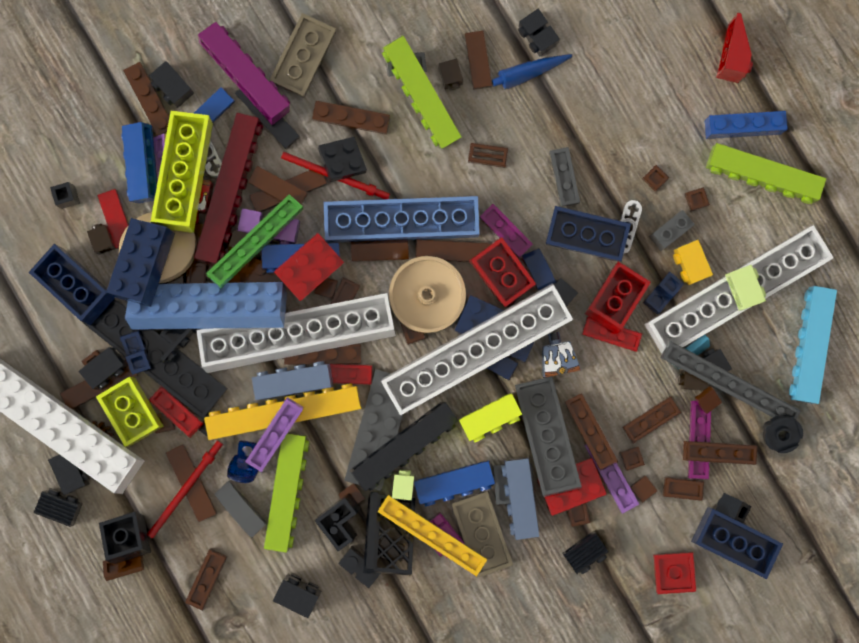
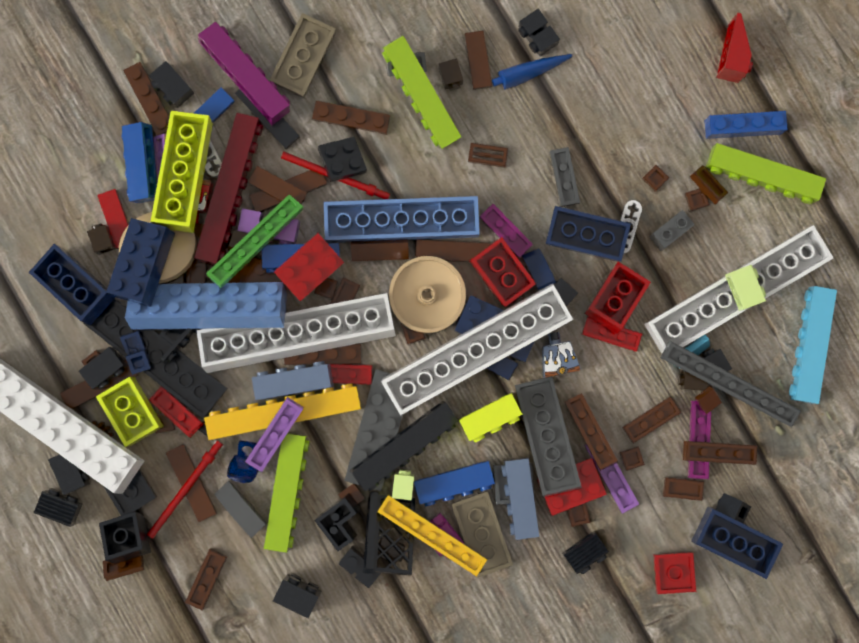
(65, 195): black brick -> none
(135, 495): none -> black plate
(643, 489): reddish brown tile -> none
(663, 293): dark blue slope -> none
(693, 262): yellow brick -> none
(709, 184): none -> reddish brown tile
(775, 426): black plate -> none

